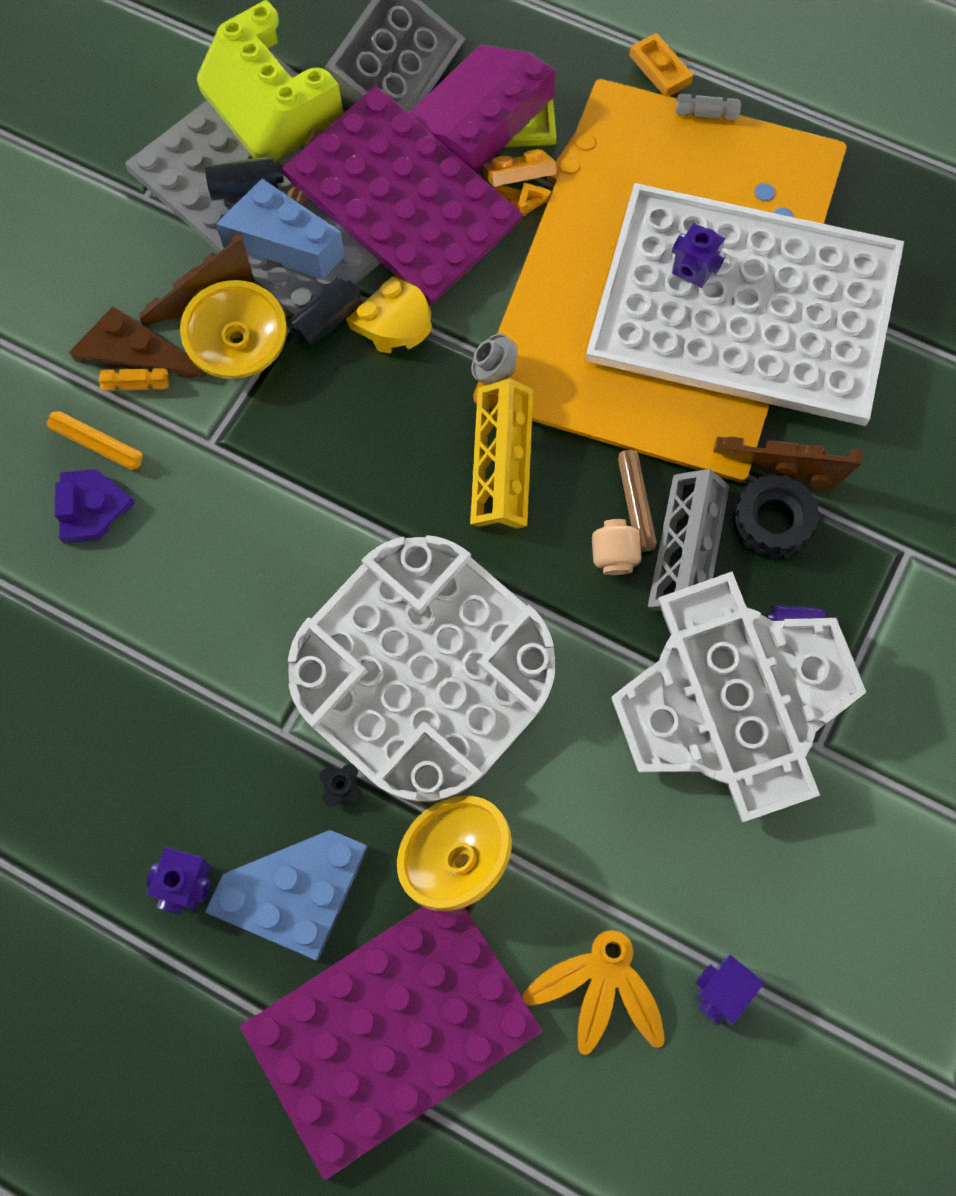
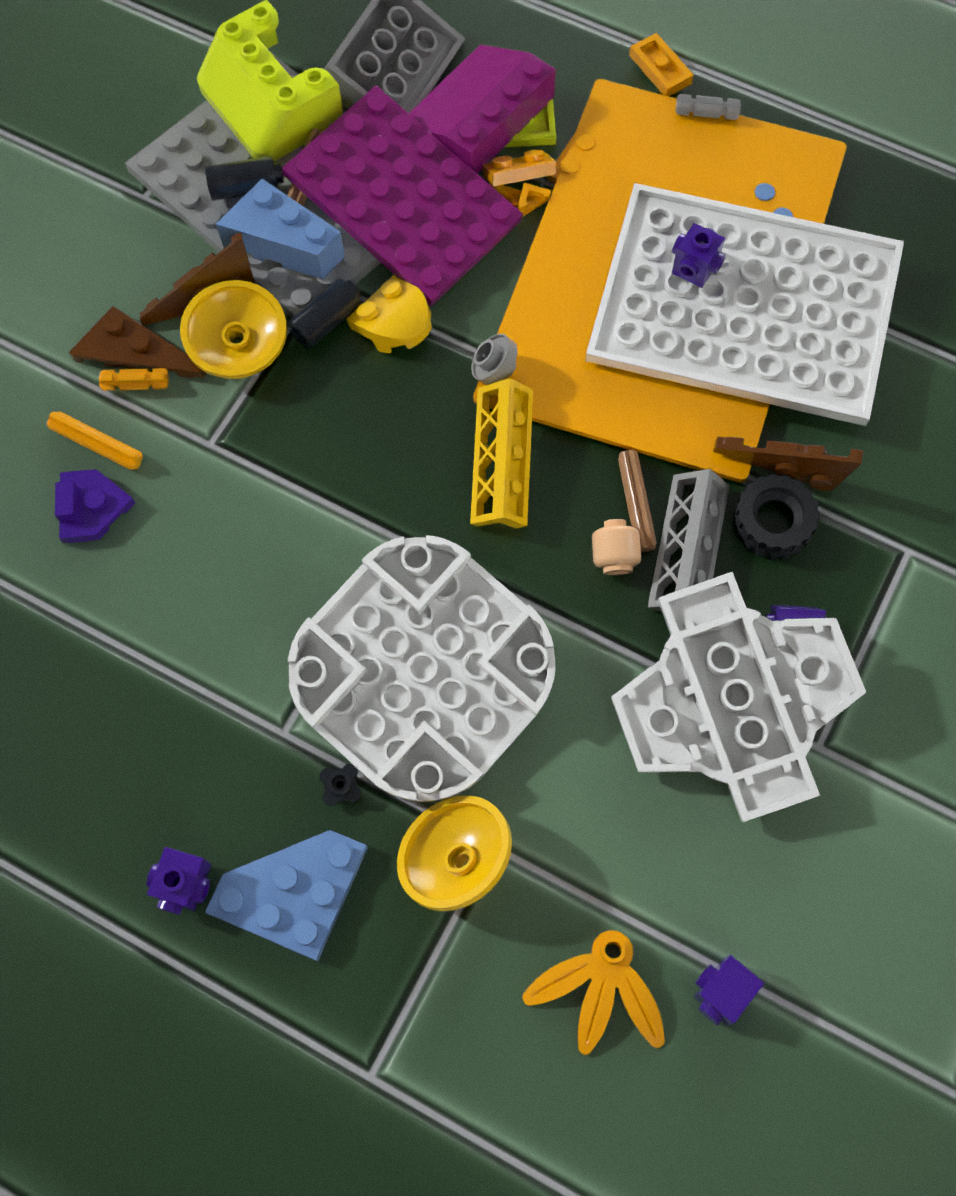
(388, 1033): magenta plate -> none

